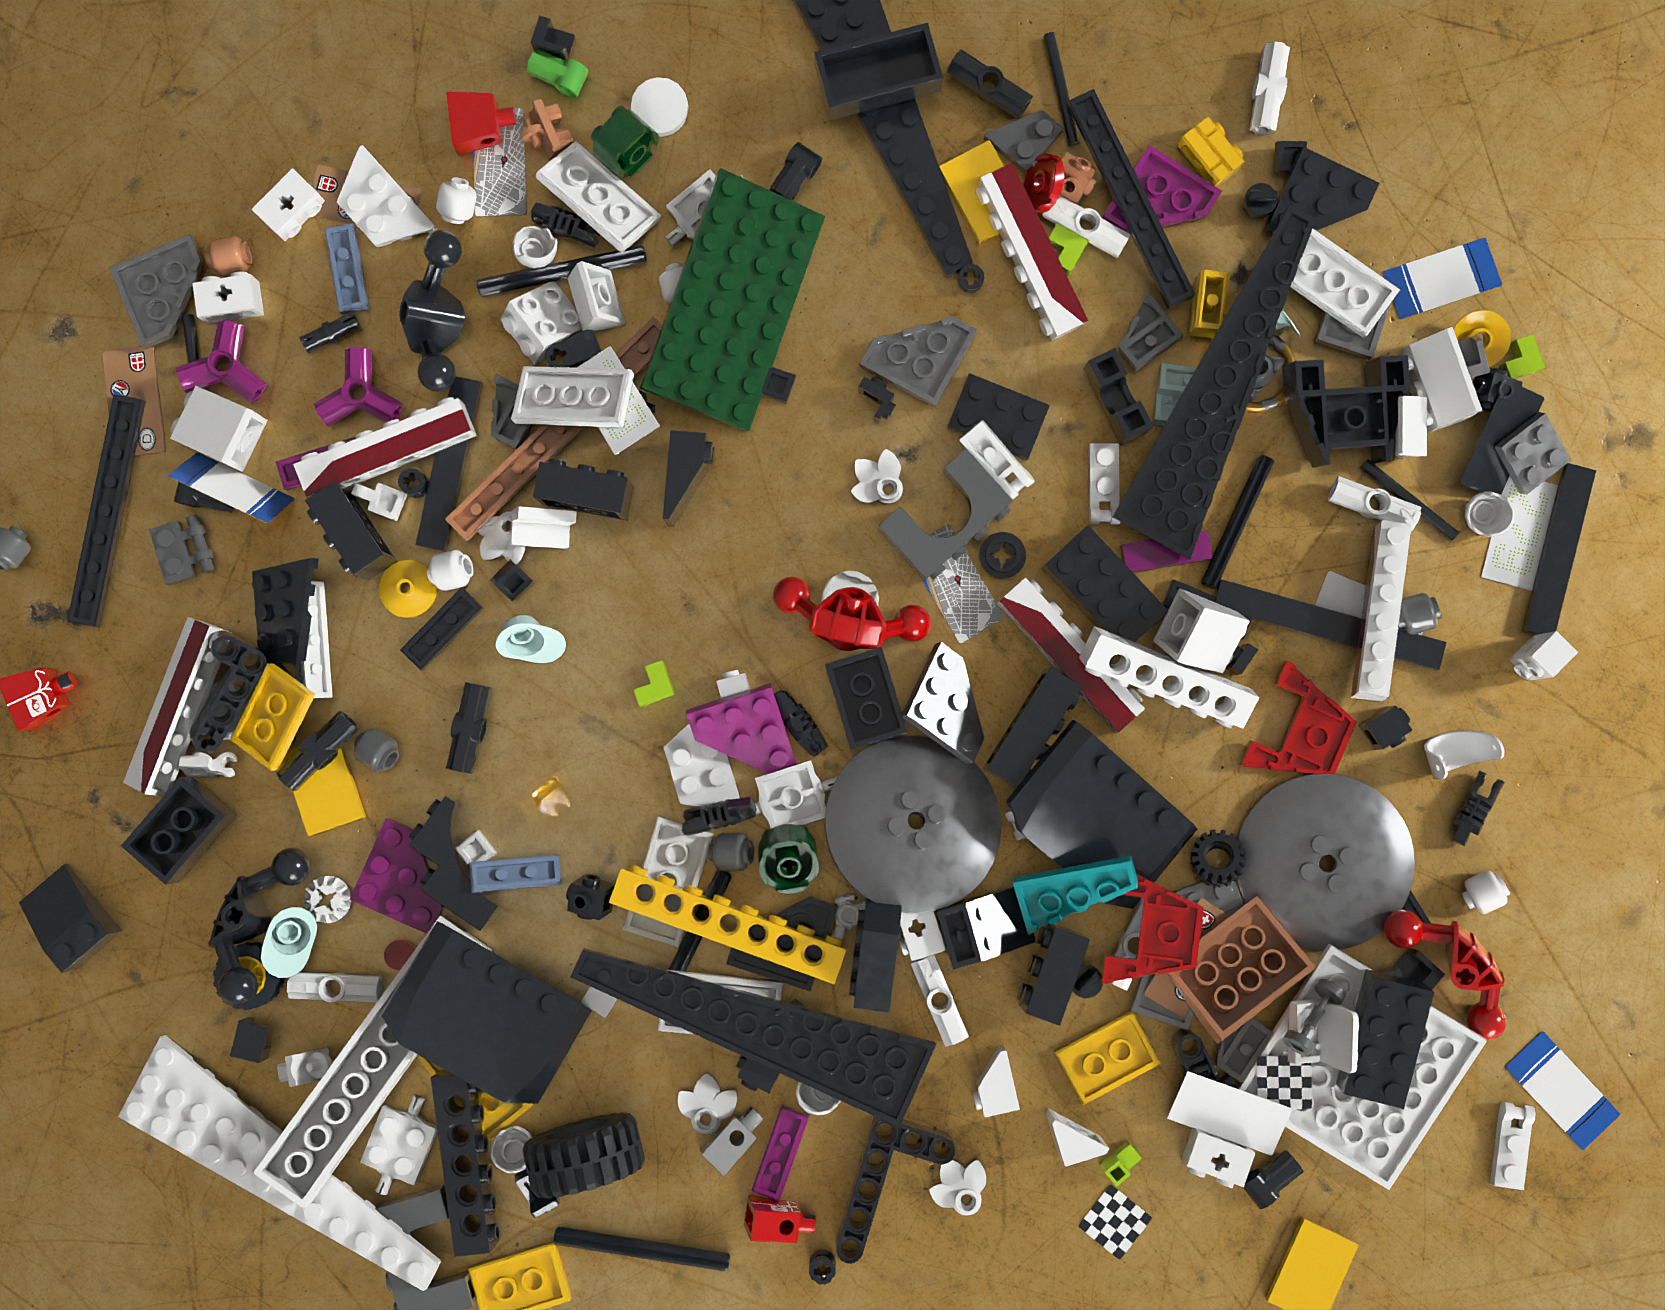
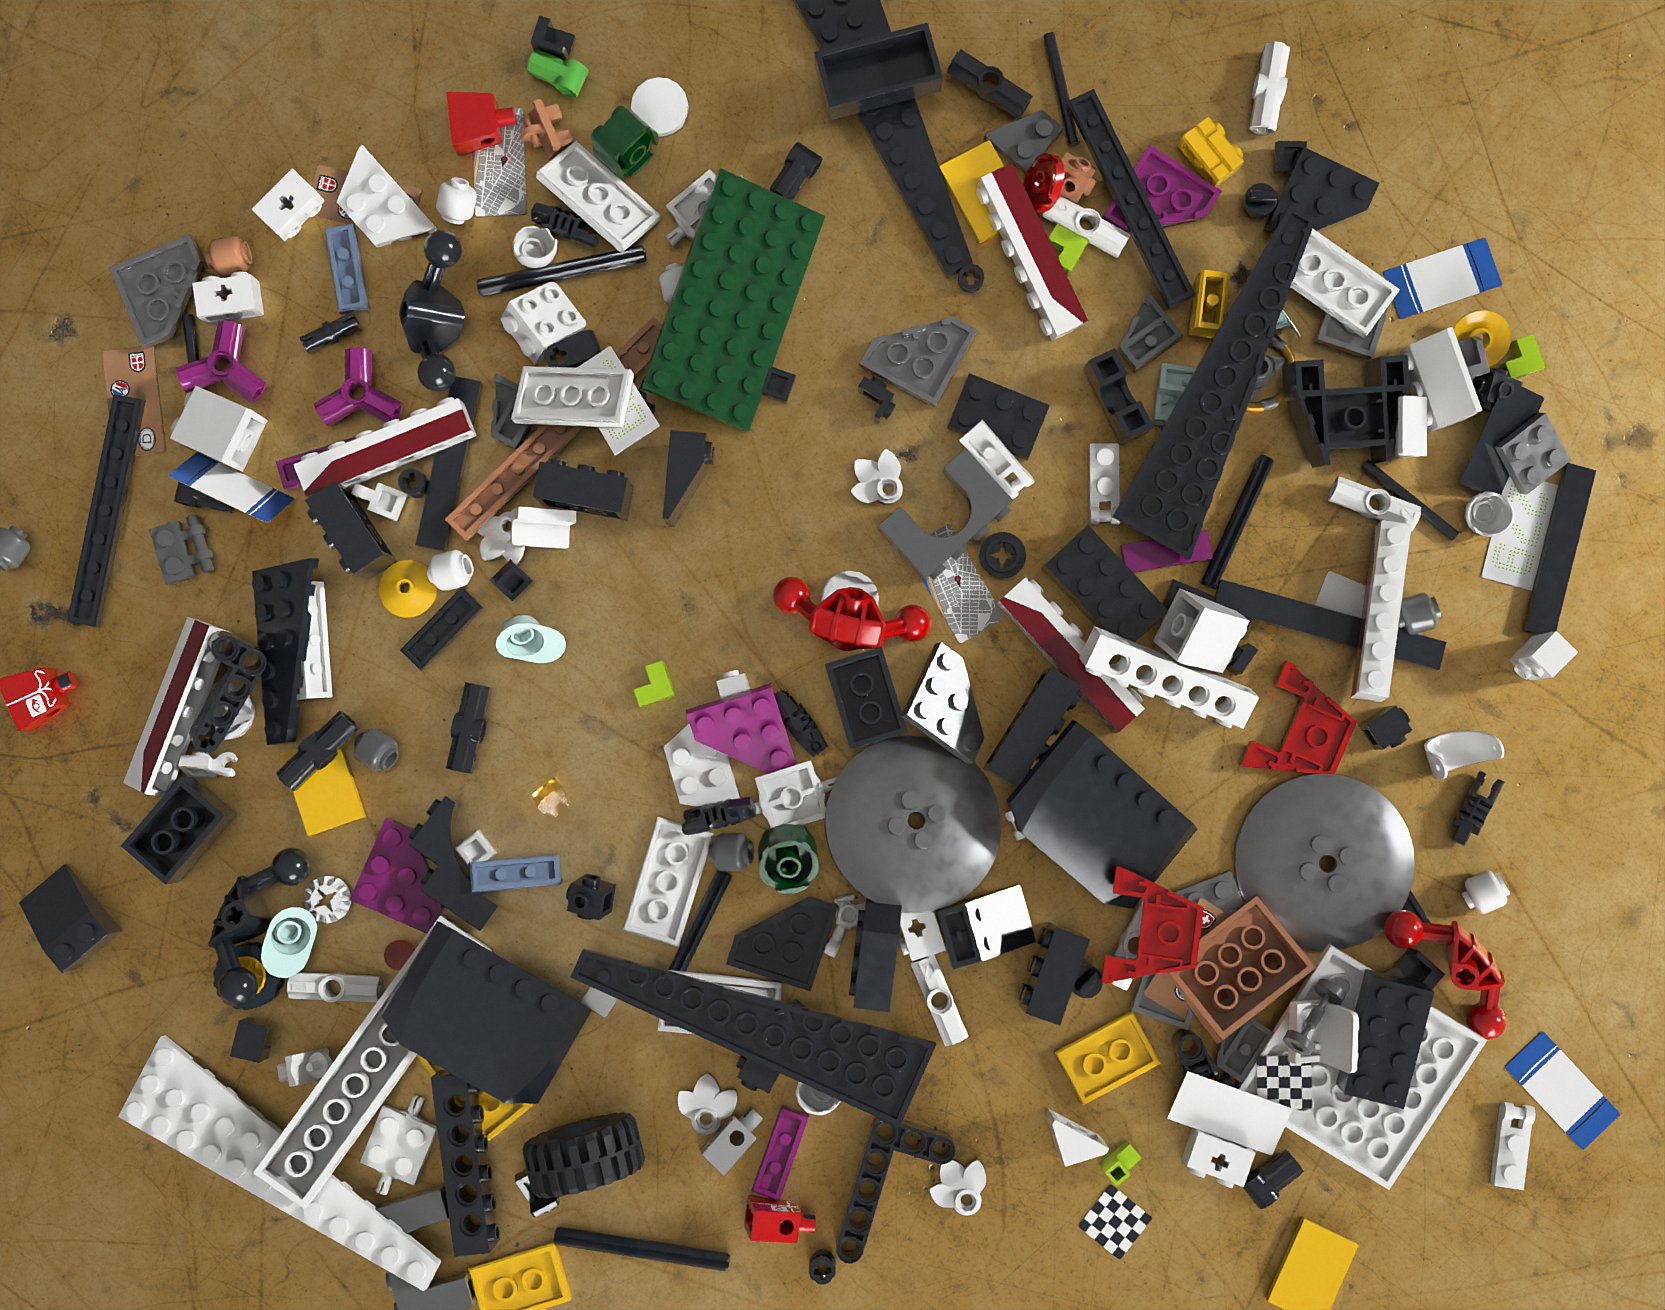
(272, 717): yellow tile -> none
(507, 1149): white hair -> none
(595, 297): white slope -> none
(627, 896): yellow brick -> none
(996, 1086): white slope -> none
(1060, 892): teal wing -> none
(1218, 875): black tyre -> none

